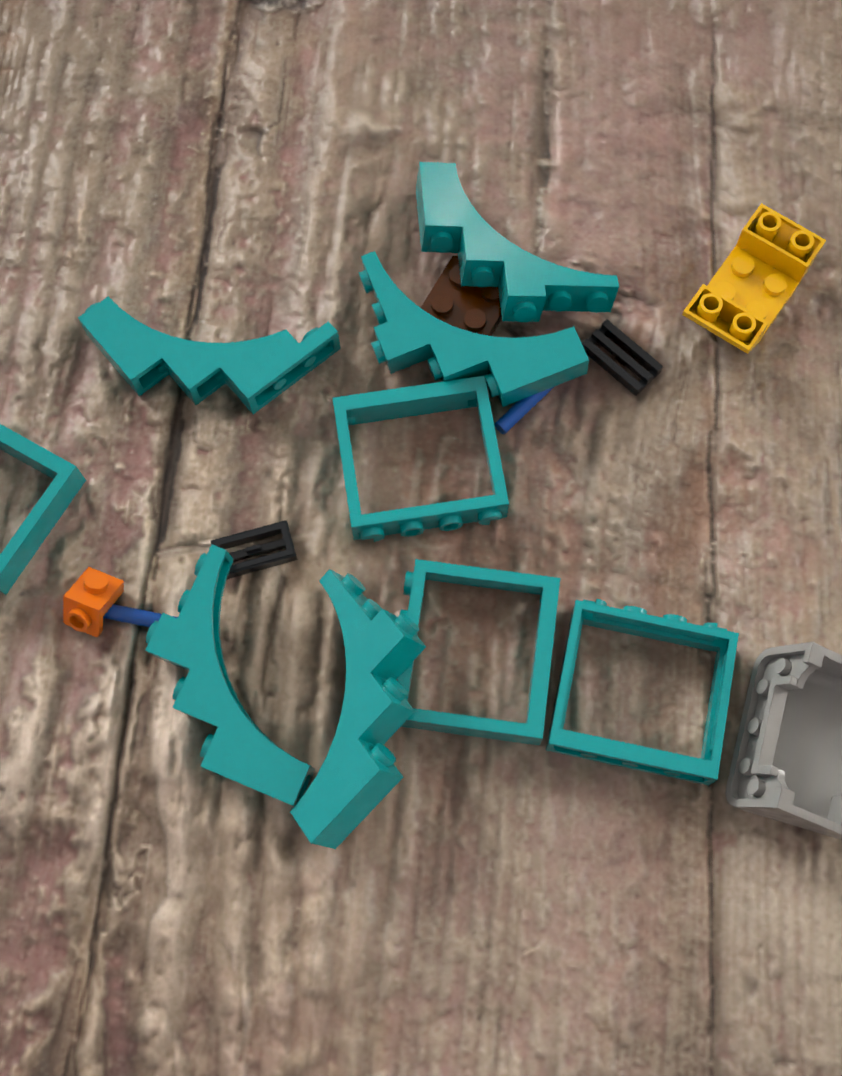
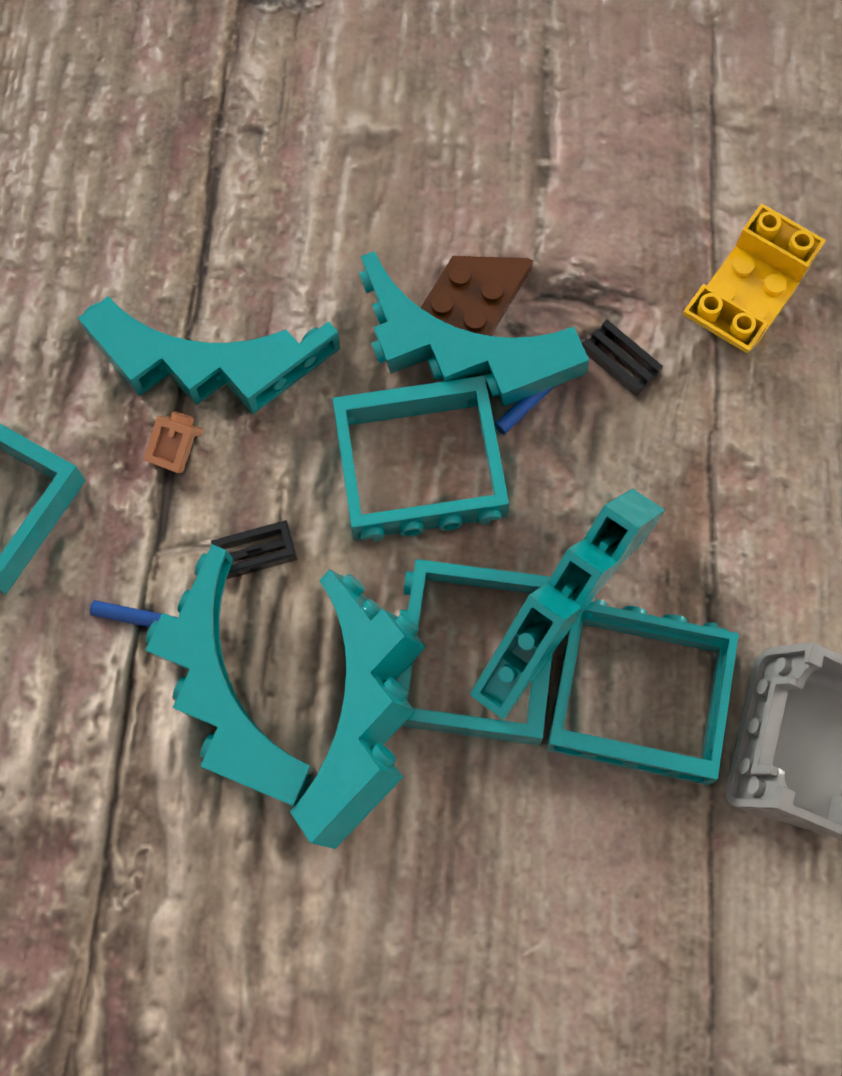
(90, 600): orange bracket -> none
(172, 441): none -> nougat bracket
(489, 260): teal arch -> none
(559, 603): none -> teal arch

